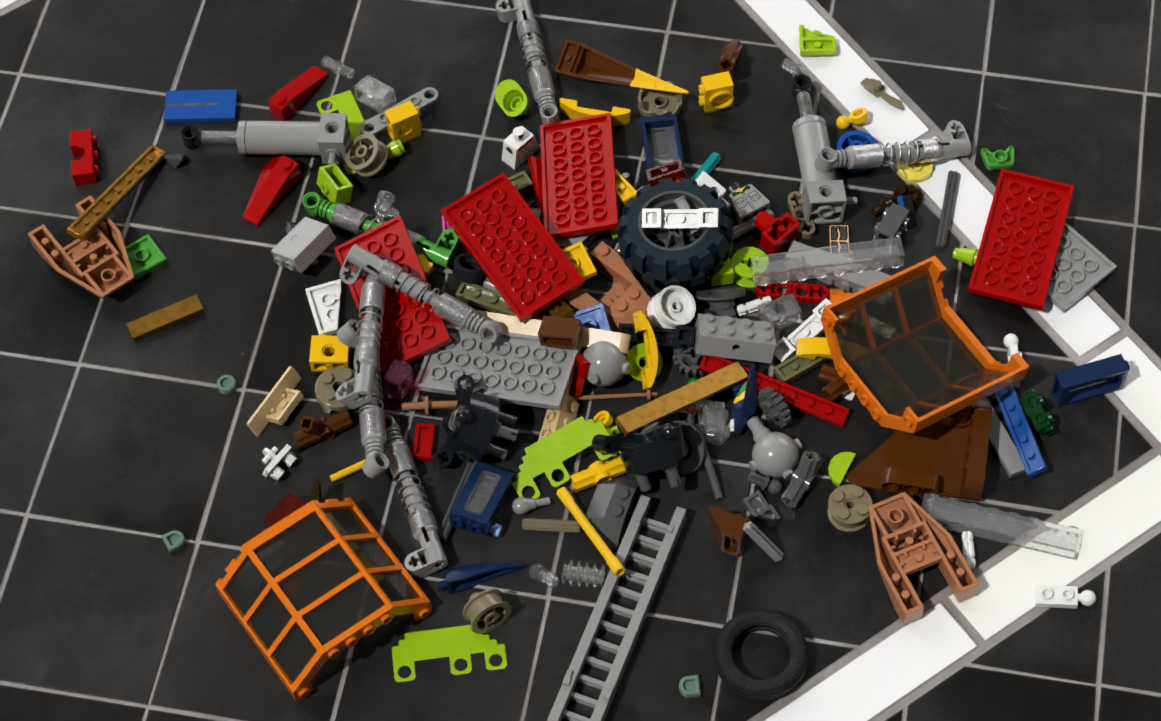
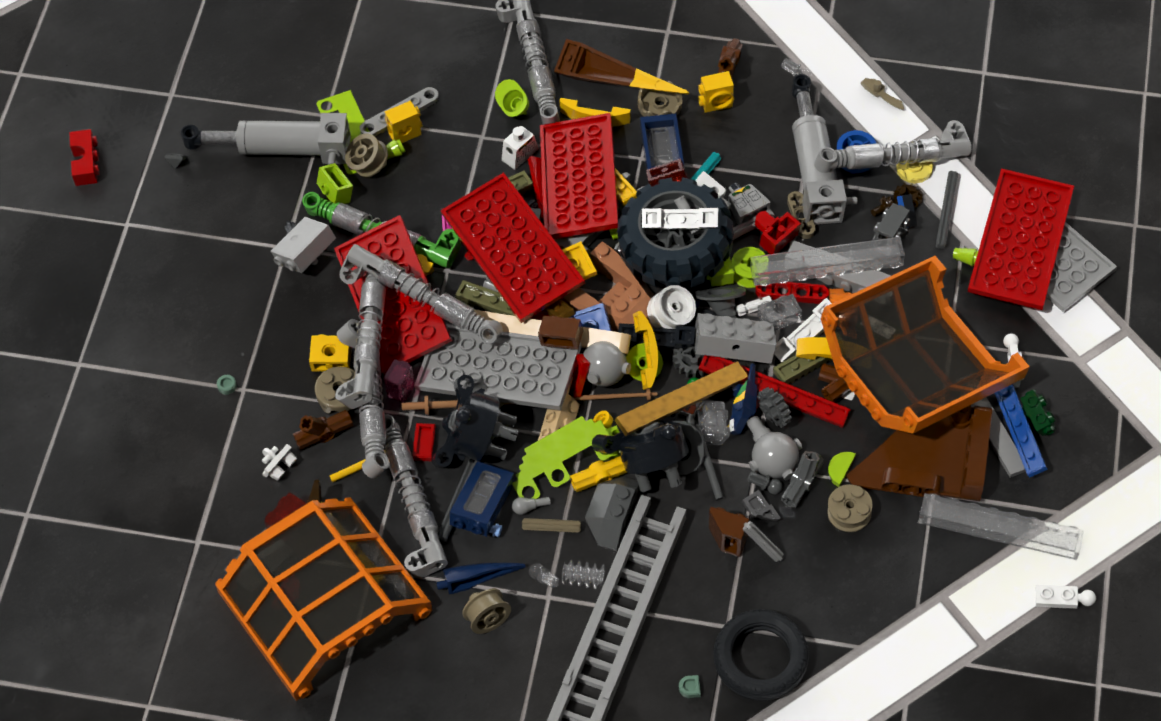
(95, 263): nougat wedge -> none
(116, 192): pearl gold tile -> none
(144, 256): bright green tile -> none
(165, 317): pearl gold tile -> none
(174, 541): sand green tile -> none
(200, 106): blue tile -> none
(271, 187): red wedge -> none
(278, 403): tan bracket -> none
(295, 93): red slope -> none
(325, 306): white wing -> none
(337, 67): clear axle -> none
(374, 94): clear brick -> none
(383, 205): clear piece -> none
(445, 642): lime piece -> none
(466, 275): black tyre -> none
(611, 560): yellow piece -> none
(816, 43): lime wing -> none
(838, 235): tile -> none
(858, 116): yellow plate -> none
(912, 540): nougat wedge -> none
(968, 549): white axle -> none
(998, 159): bright green piece -> none
(1089, 380): dark blue piece -> none

